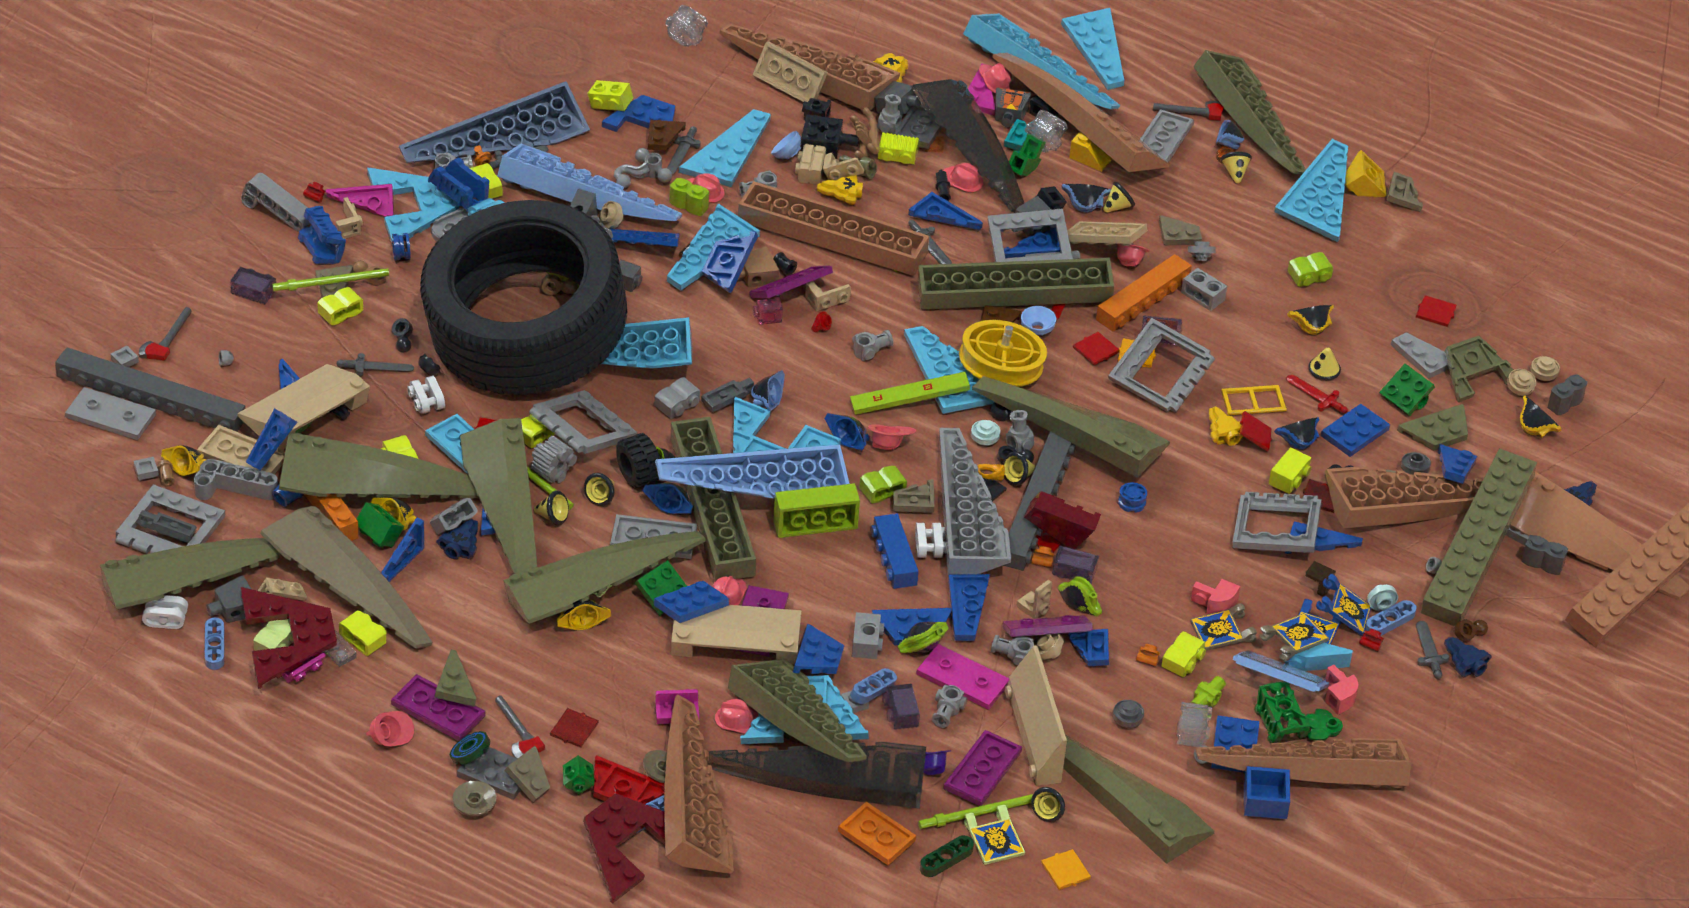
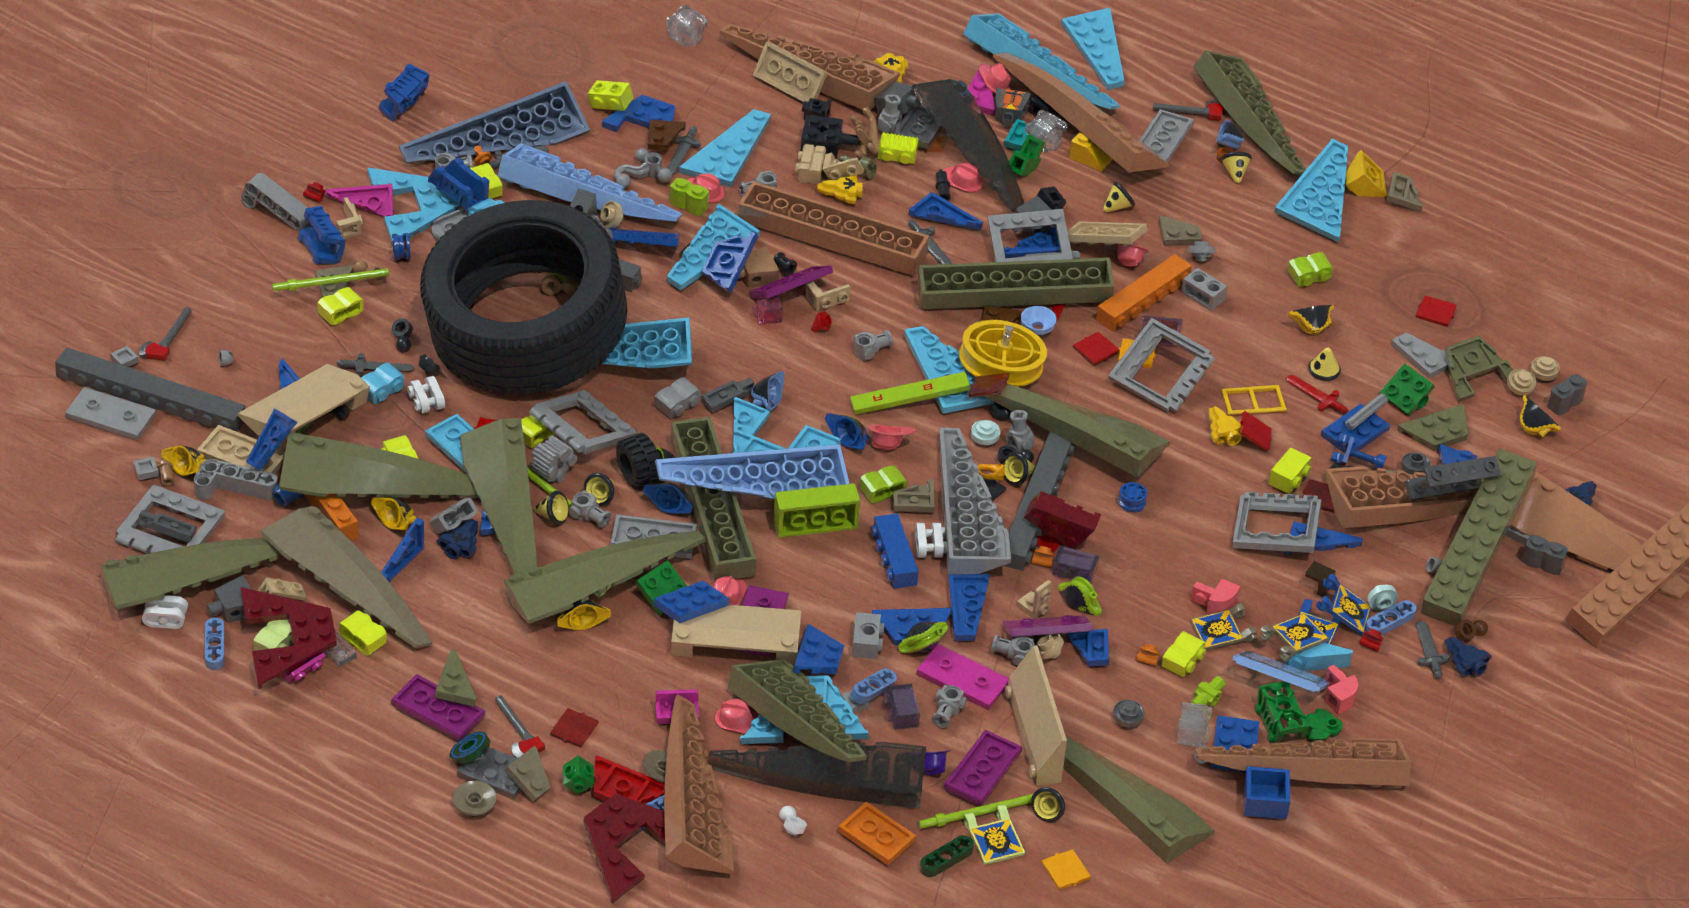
(252, 285): clear purple brick -> none
(379, 525): green brick -> none
(383, 381): none -> medium azure brick
(391, 729): coral piece -> none
(404, 91): none -> blue piece
(586, 508): none -> light grey connector
(787, 146): light blue piece -> none
(793, 824): none -> white plate
(988, 385): none -> clear red piece
(1086, 197): hat -> none
(1300, 434): hat -> none
(1366, 411): none -> light grey axle
(1377, 461): none -> blue bar
(1452, 478): none -> dark grey fence

